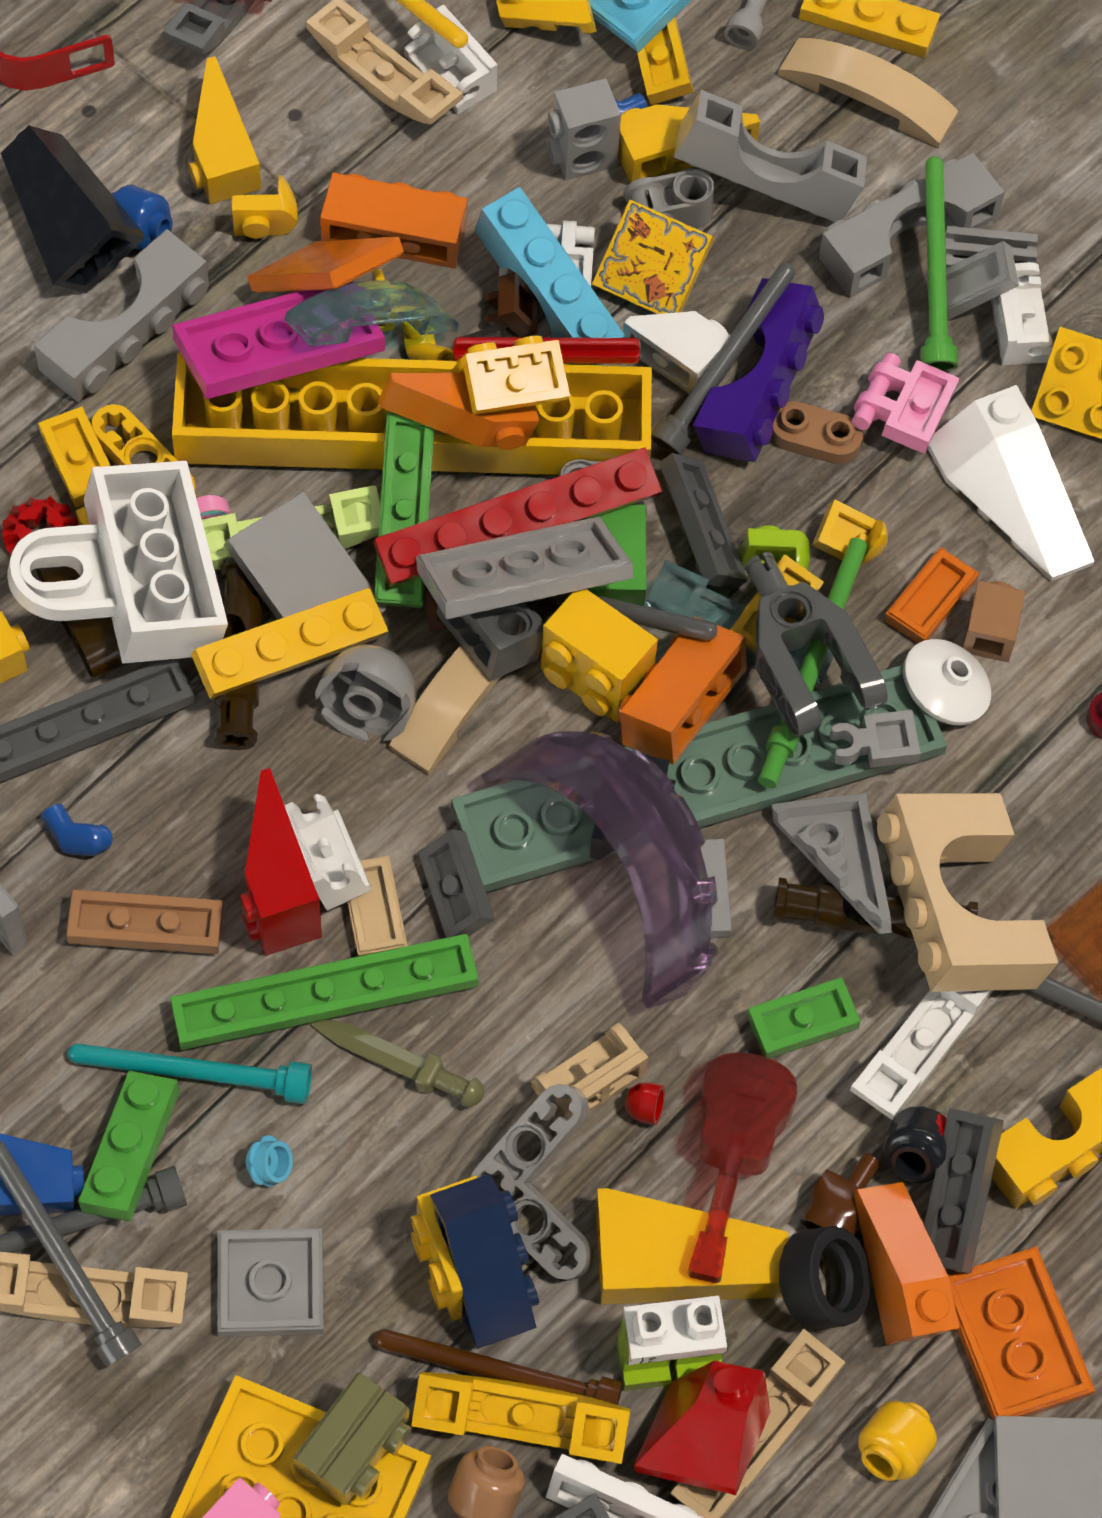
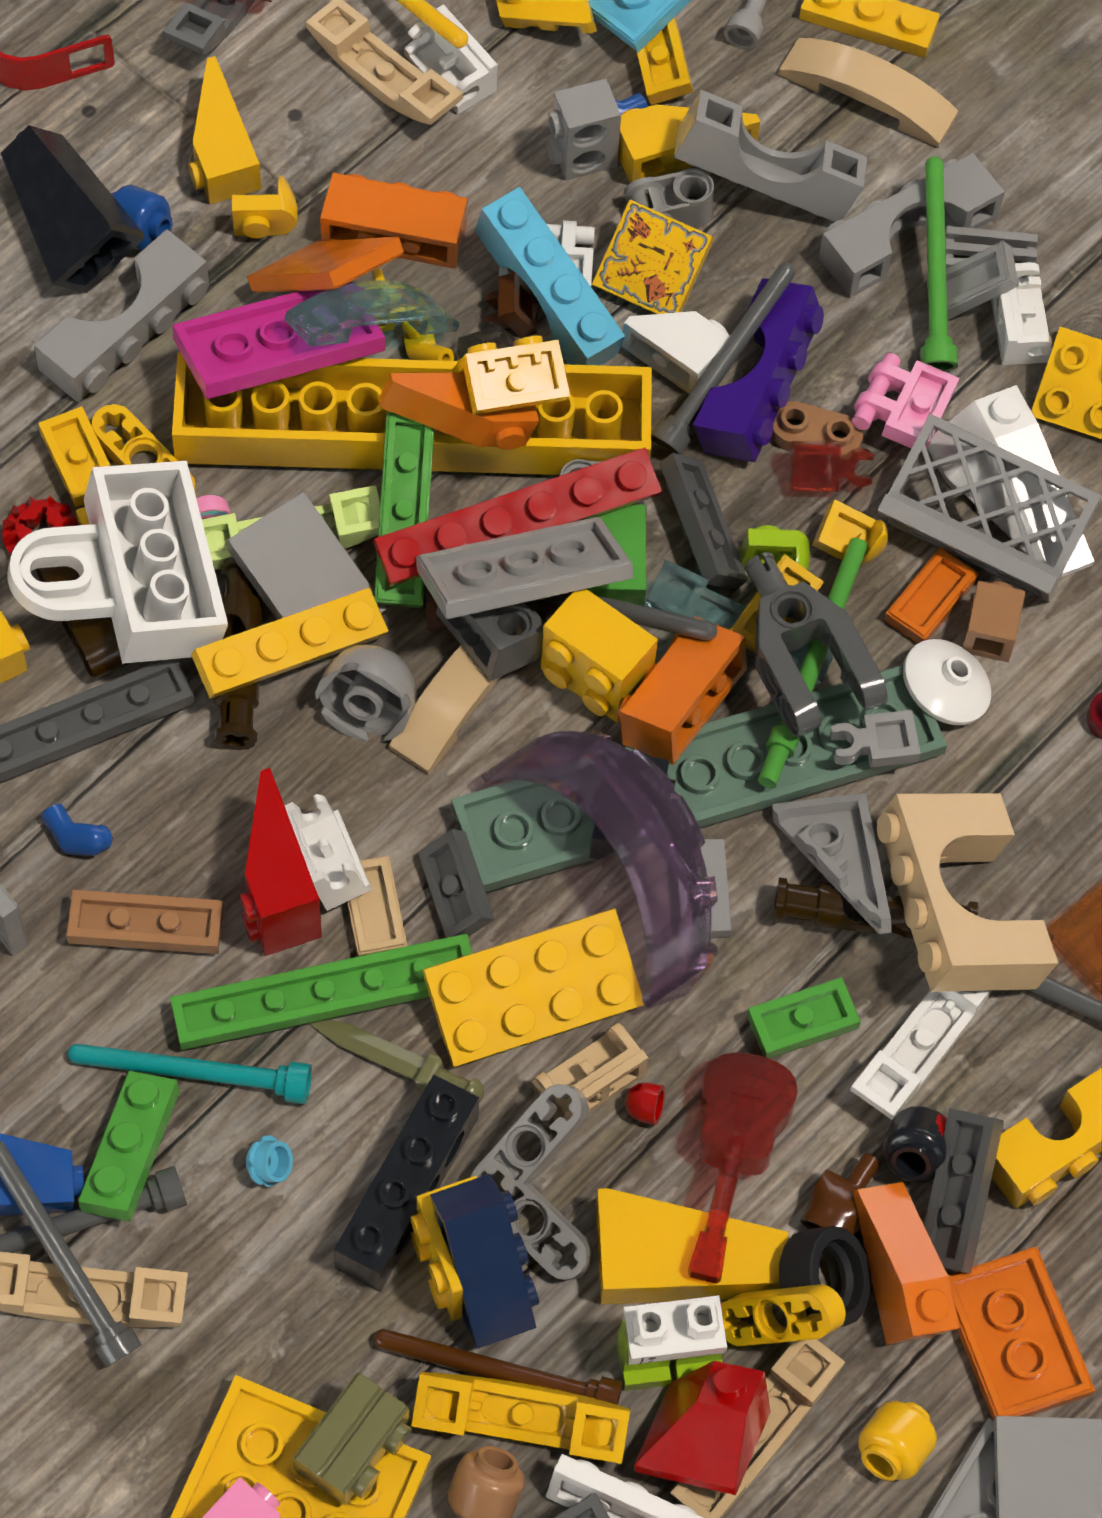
(270, 1282): light grey tile -> none
(412, 1167): none -> black brick
(533, 987): none -> yellow plate
(572, 349): red axle -> none
(793, 1303): none -> yellow beam
(821, 465): none -> clear red plate
(970, 544): none -> light grey fence

